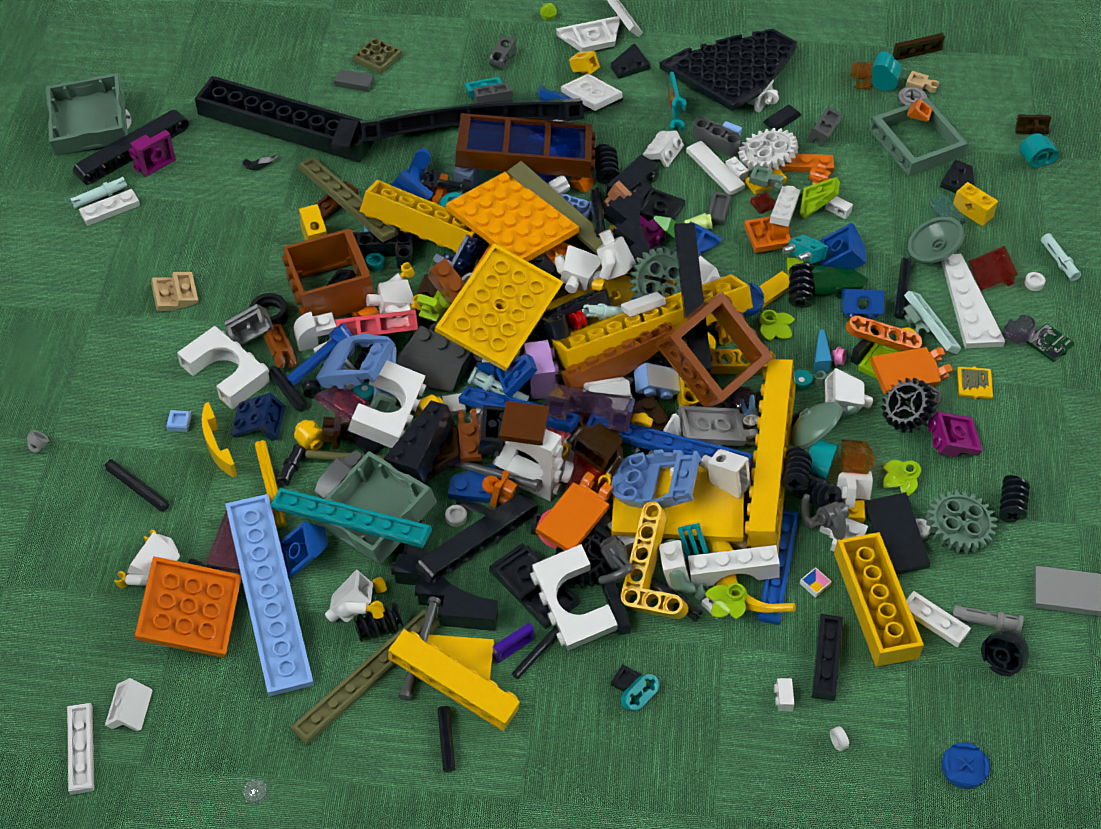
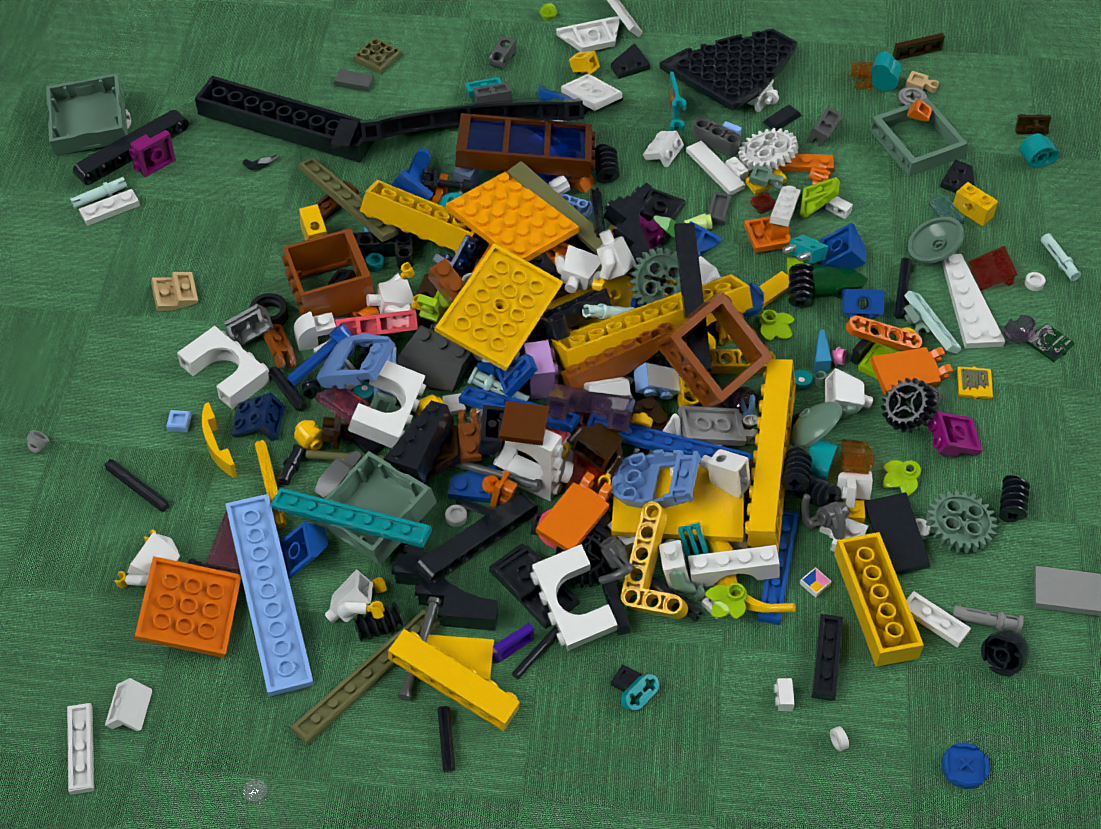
(578, 320): red bush -> none
(617, 190): nougat plate -> none
(636, 174): black brick -> none
(643, 304): white tile -> none

